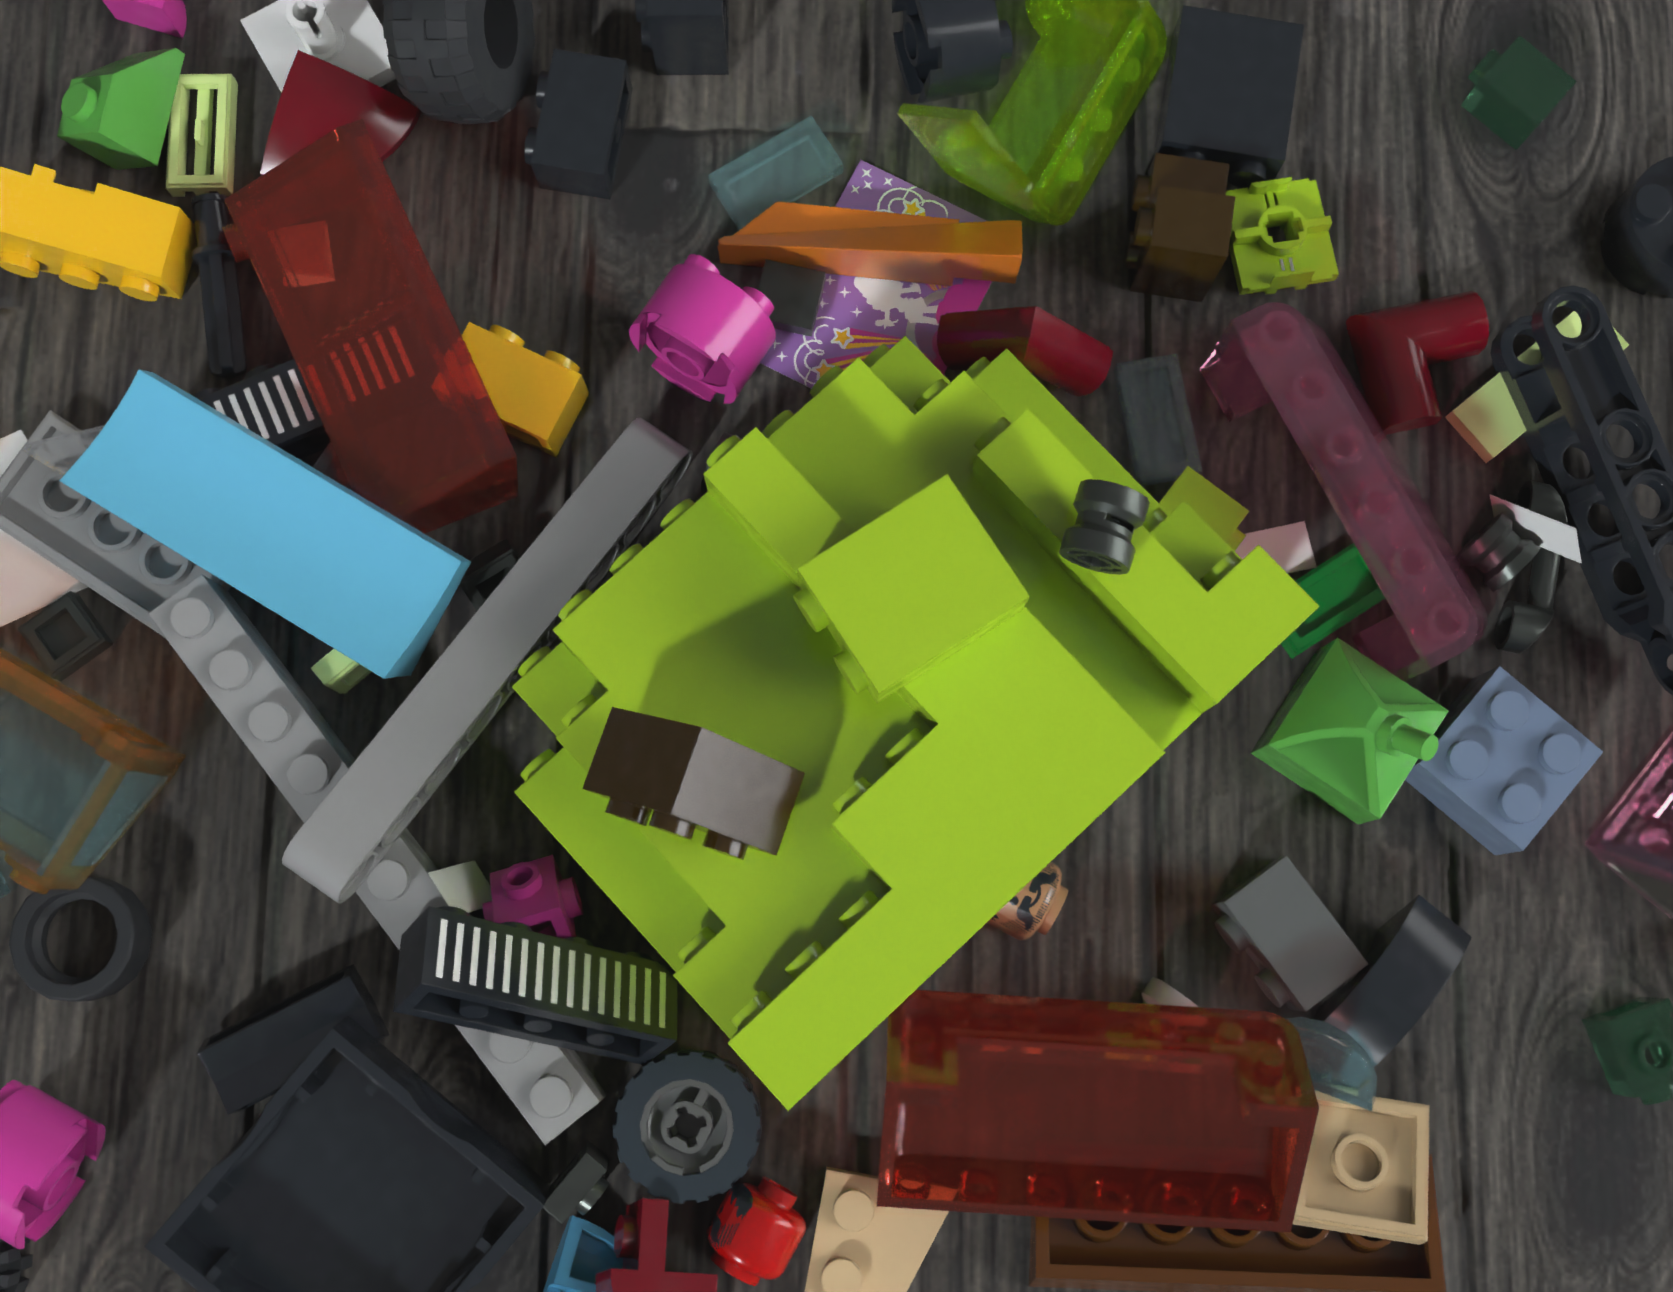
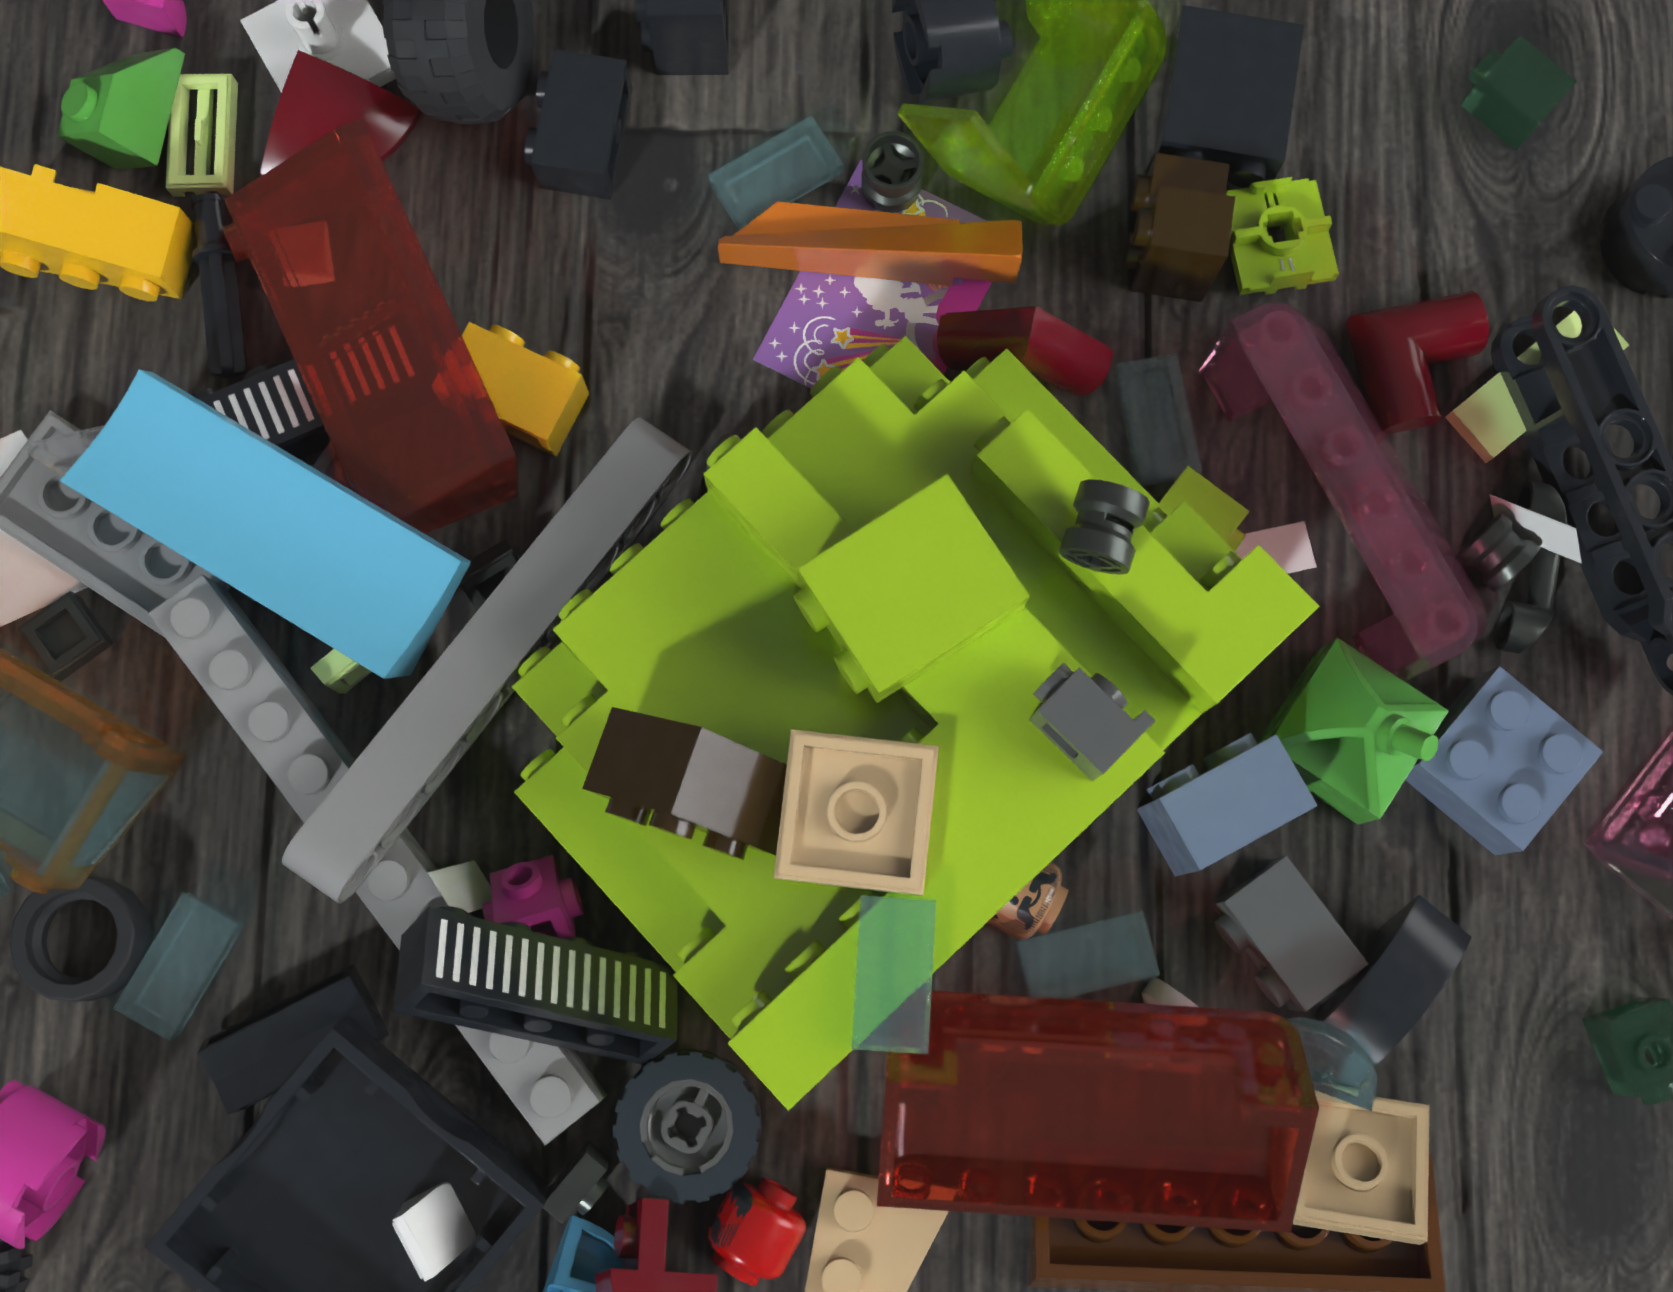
(179, 966): none -> clear light blue tile
(433, 1229): none -> white slope
(705, 330): dark pink brick -> none
(794, 294): pearl dark grey tile -> none
(856, 812): none -> tan tile
(892, 157): none -> pearl dark grey wheel
(893, 974): none -> clear light blue tile
(1087, 719): none -> dark grey brick
(1088, 957): none -> clear light blue tile
(1228, 806): none -> sand blue brick
(1343, 592): green tile -> none

